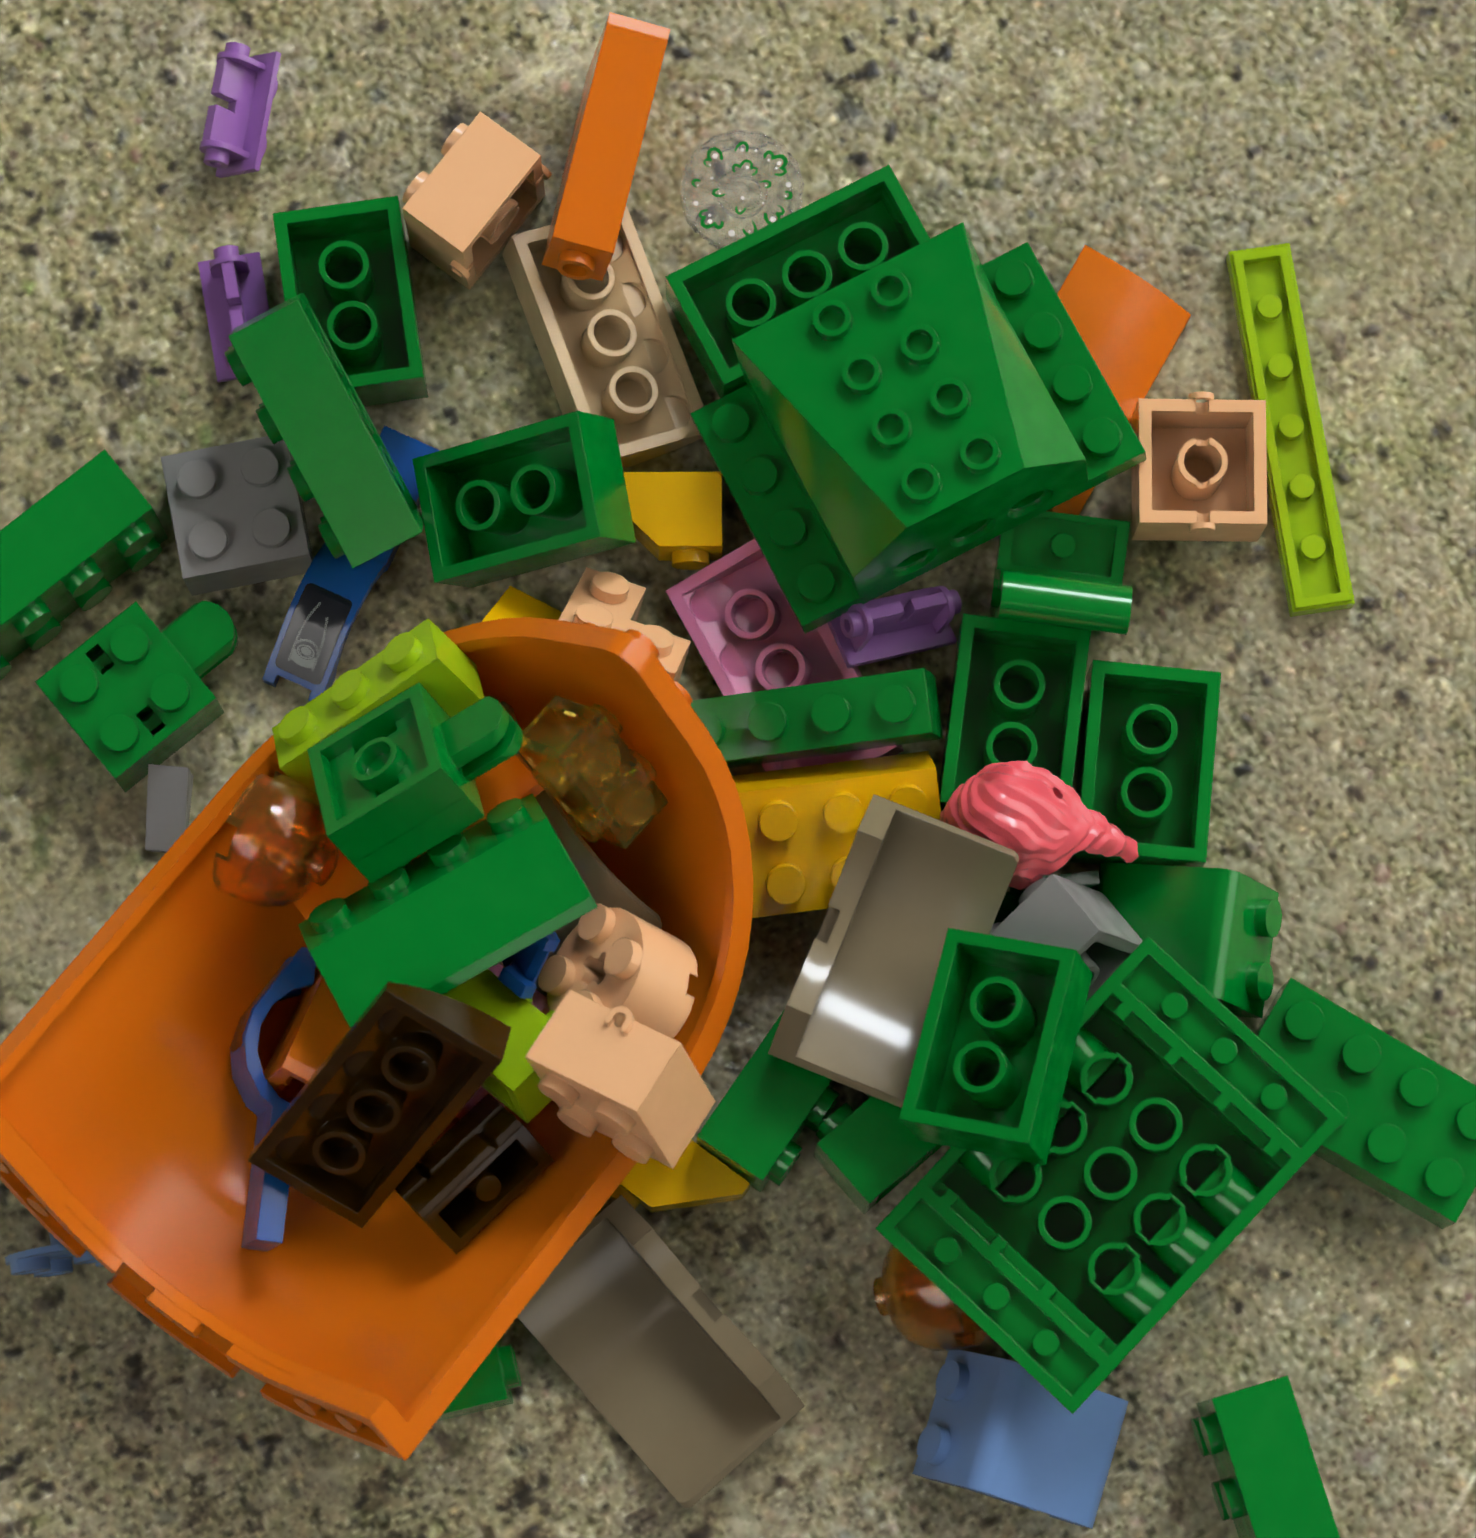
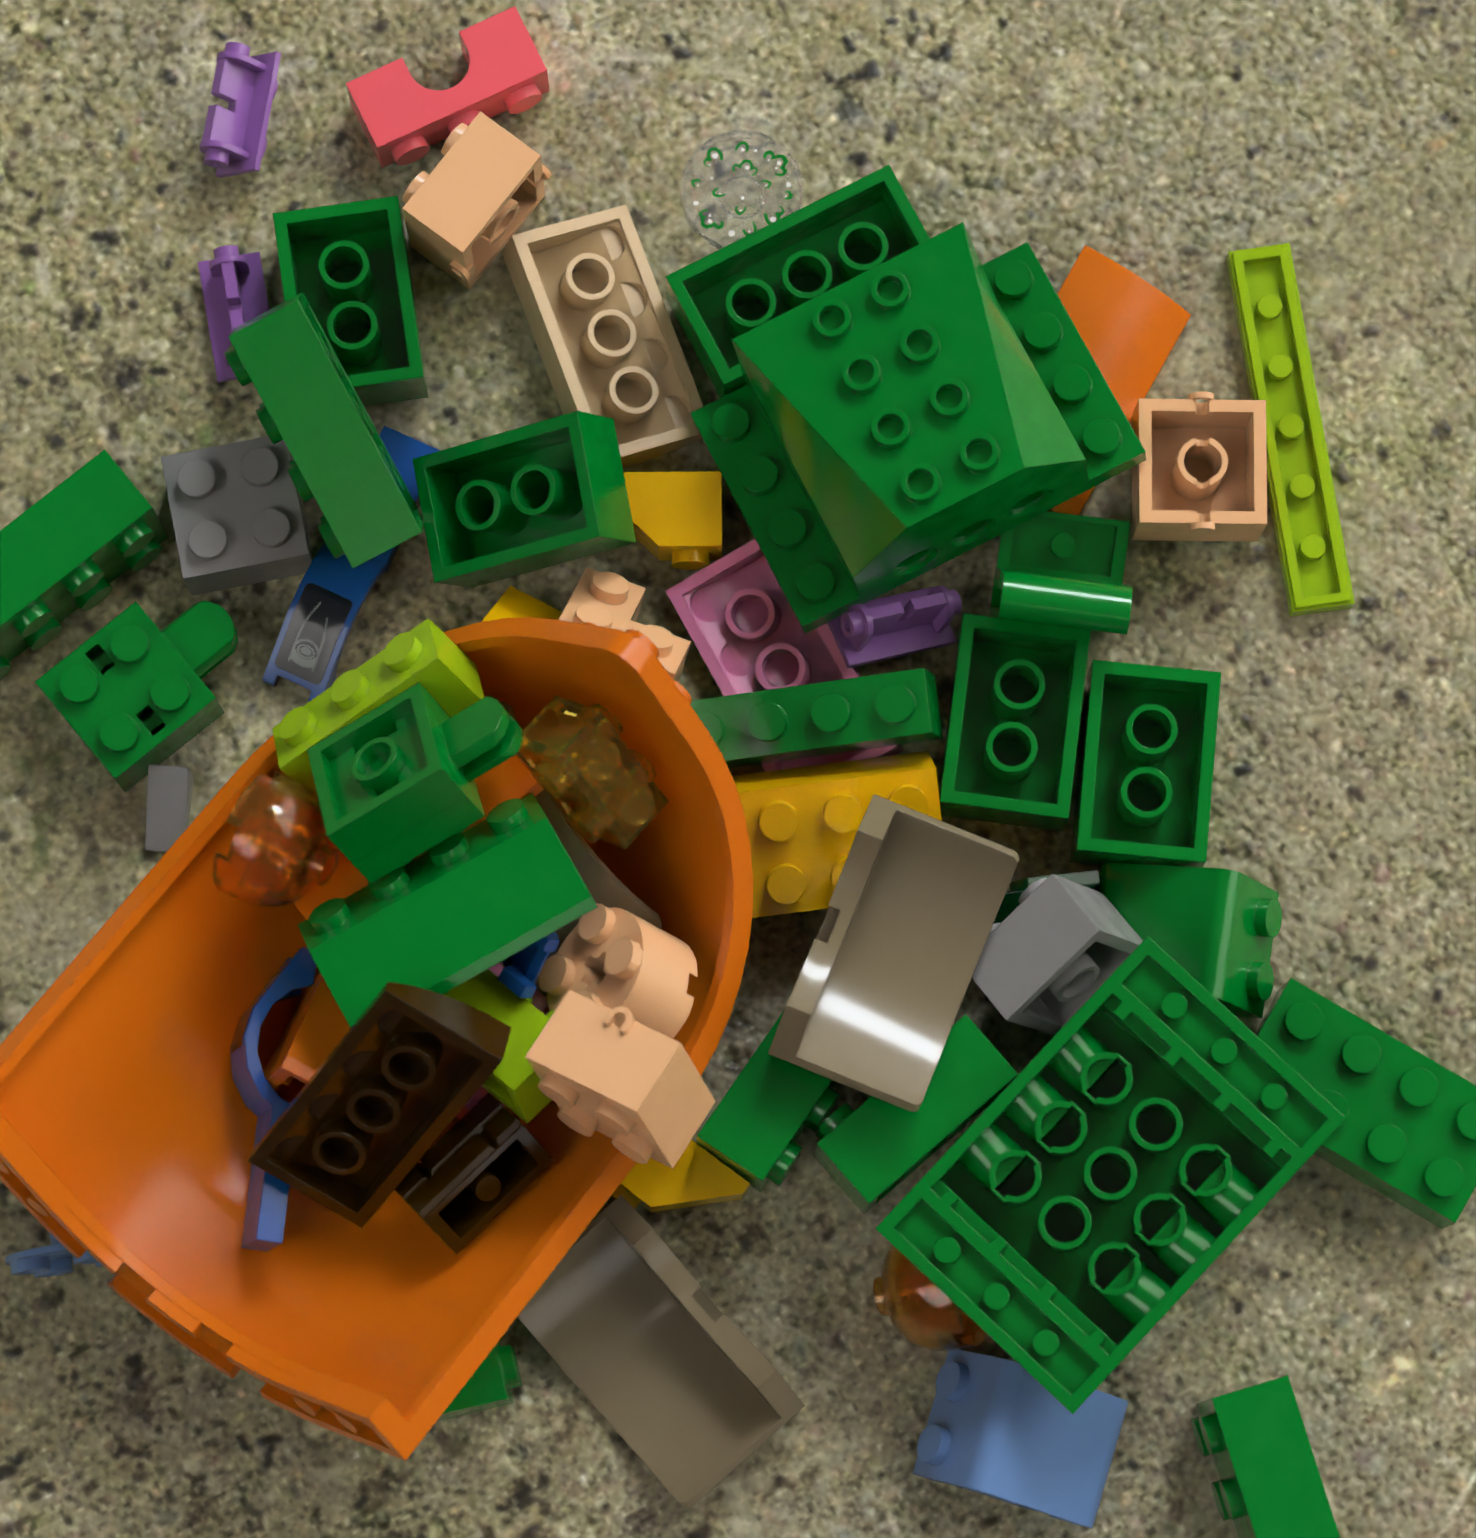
(408, 118): none -> coral arch
(605, 147): orange slope -> none
(996, 1045): green brick -> none
(1035, 817): coral hair -> none

